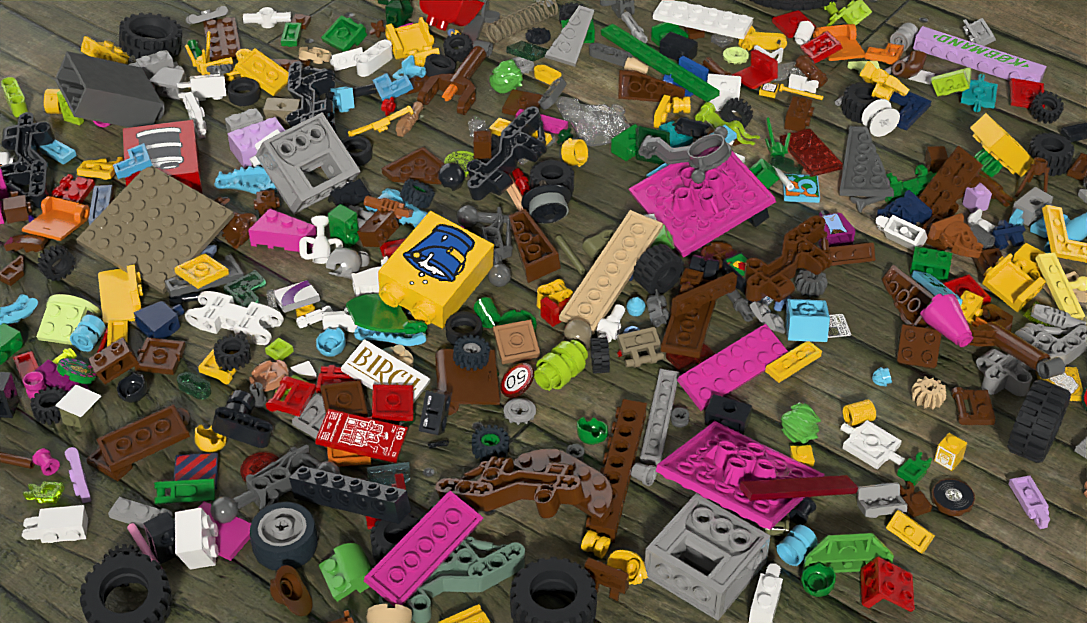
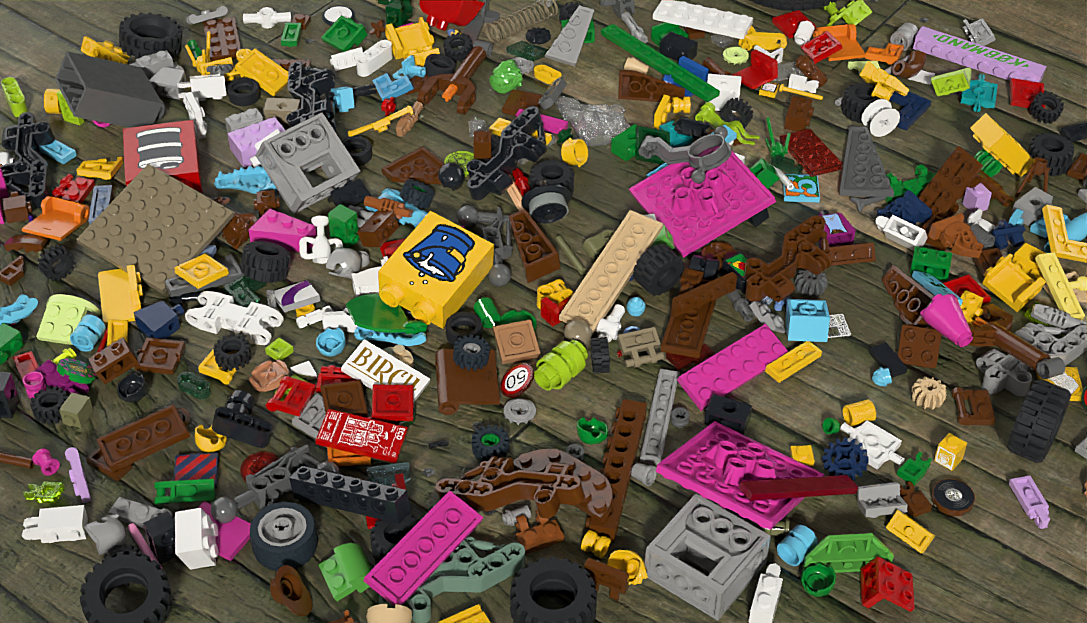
(78, 400): white sticker -> none
(107, 534): none -> light grey helmet
(138, 161): dark azure plate -> none
(259, 397): dark grey pin -> none
(265, 261): none -> black tyre
(316, 54): tan plate -> none
(332, 13): none -> white wheel
(435, 411): black brick -> none
(509, 517): none -> light grey pin
(538, 537): none -> dark orange plate
(600, 52): dark grey beam -> none
(656, 307): dark grey hinge -> none
(800, 423): bright green hair -> none
(802, 511): black bush -> none
(831, 426): none -> green hinge
(845, 459): none -> dark blue gear
(888, 359): none -> black tile
(935, 158): reddish brown brick -> none

